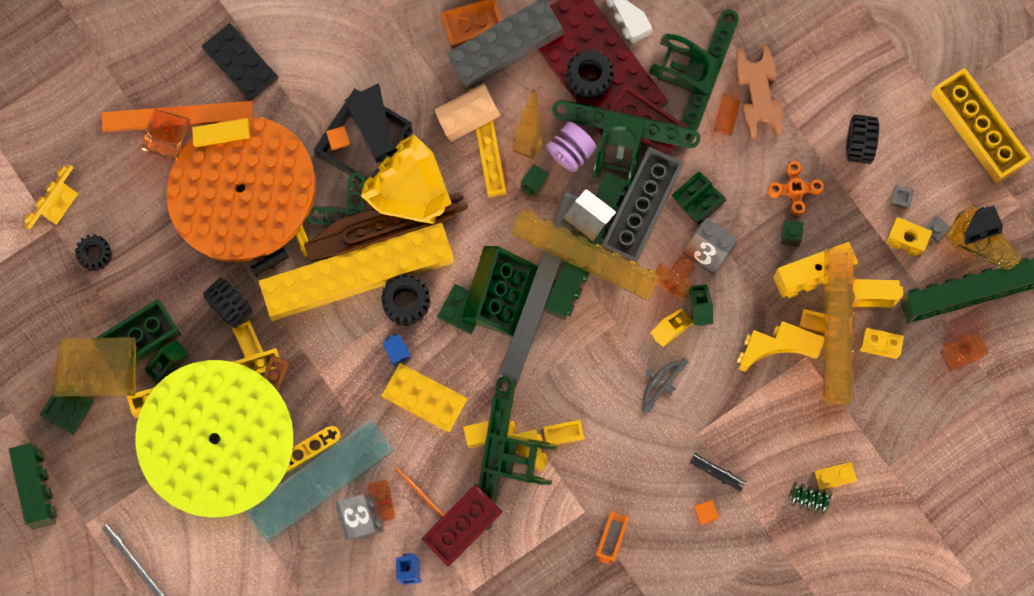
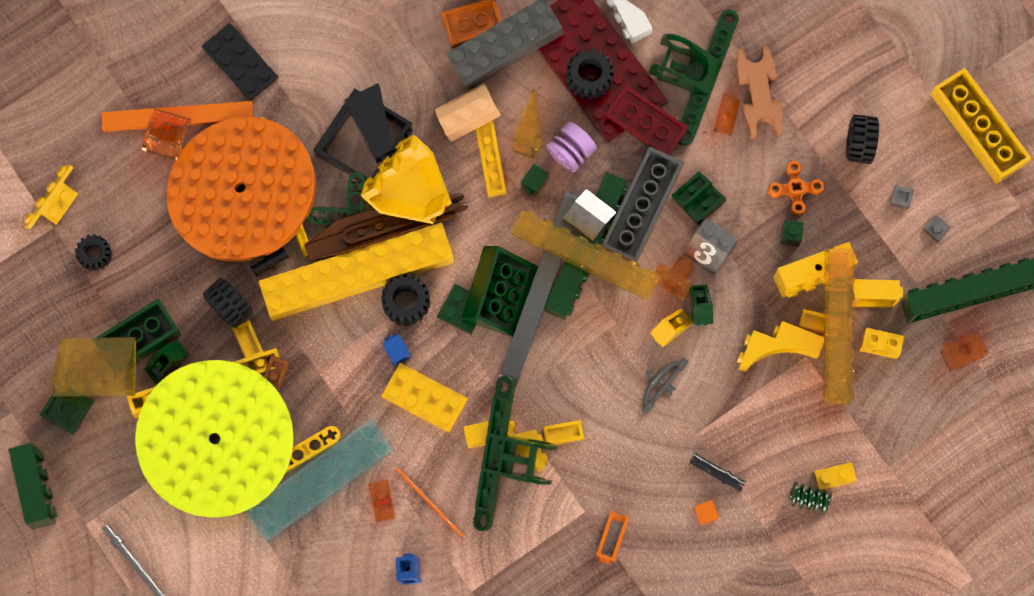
(221, 132): yellow tile -> none
(338, 138): orange tile -> none
(359, 517): flat silver slope -> none
(462, 525): dark red tile -> none
(623, 131): dark green piece -> none
(919, 236): yellow brick -> none
(983, 225): black slope -> none
(995, 248): clear yellow wedge -> none

